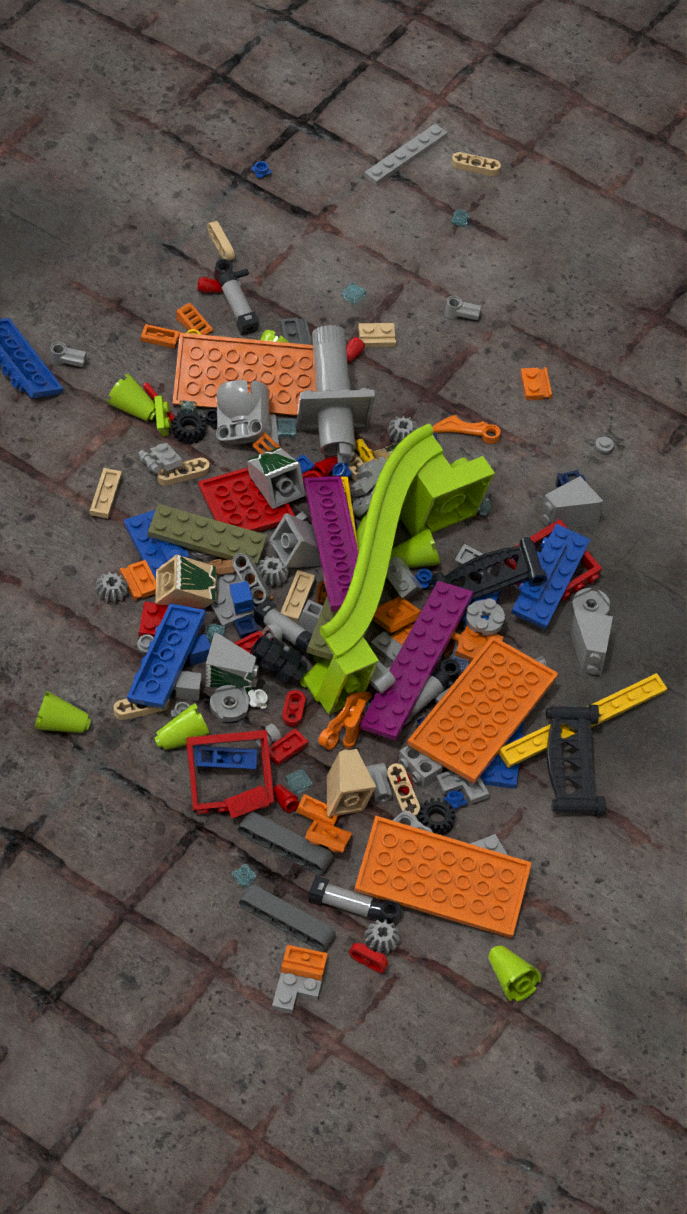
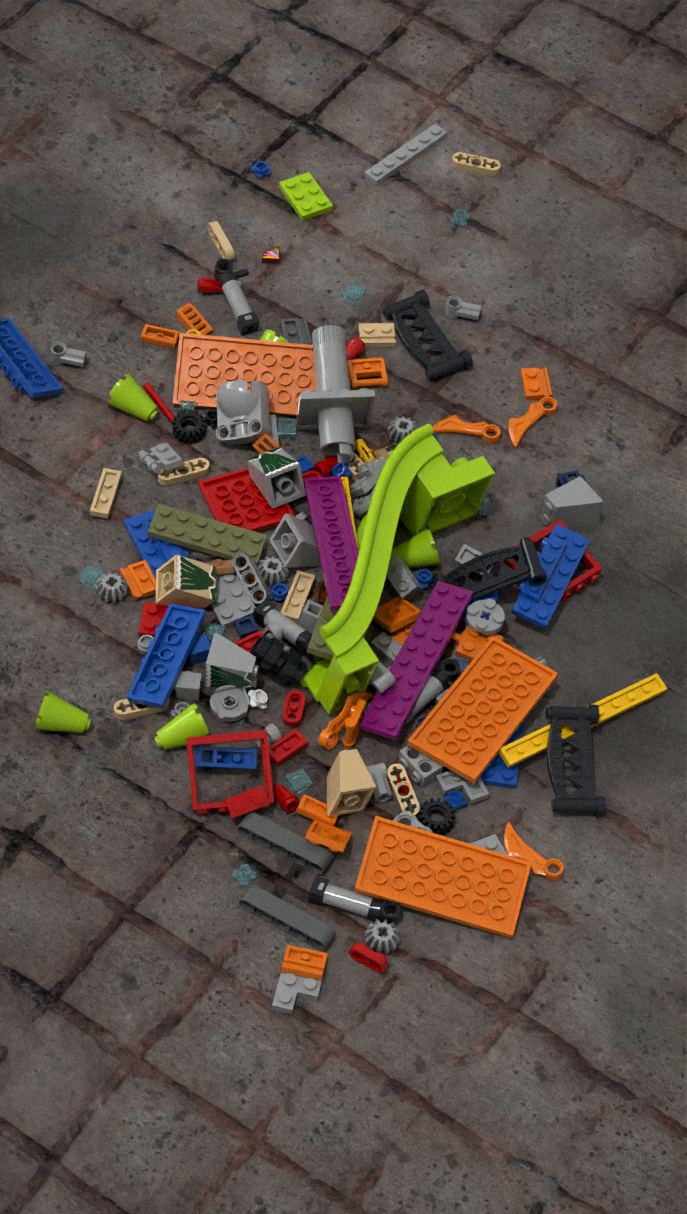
(90, 575): none -> clear light blue tile
(162, 419): lime plate -> none
(241, 597): blue panel -> none
(271, 255): none -> tile
(279, 588): none -> blue plate
(305, 196): none -> lime plate
(367, 368): none -> orange plate
(415, 307): none -> black piece
(513, 973): lime cone -> none
(519, 849): none -> orange piece
(520, 425): none -> orange piece
(586, 596): light grey plate -> none
(590, 639): light grey slope -> none
(604, 445): light grey plate -> none

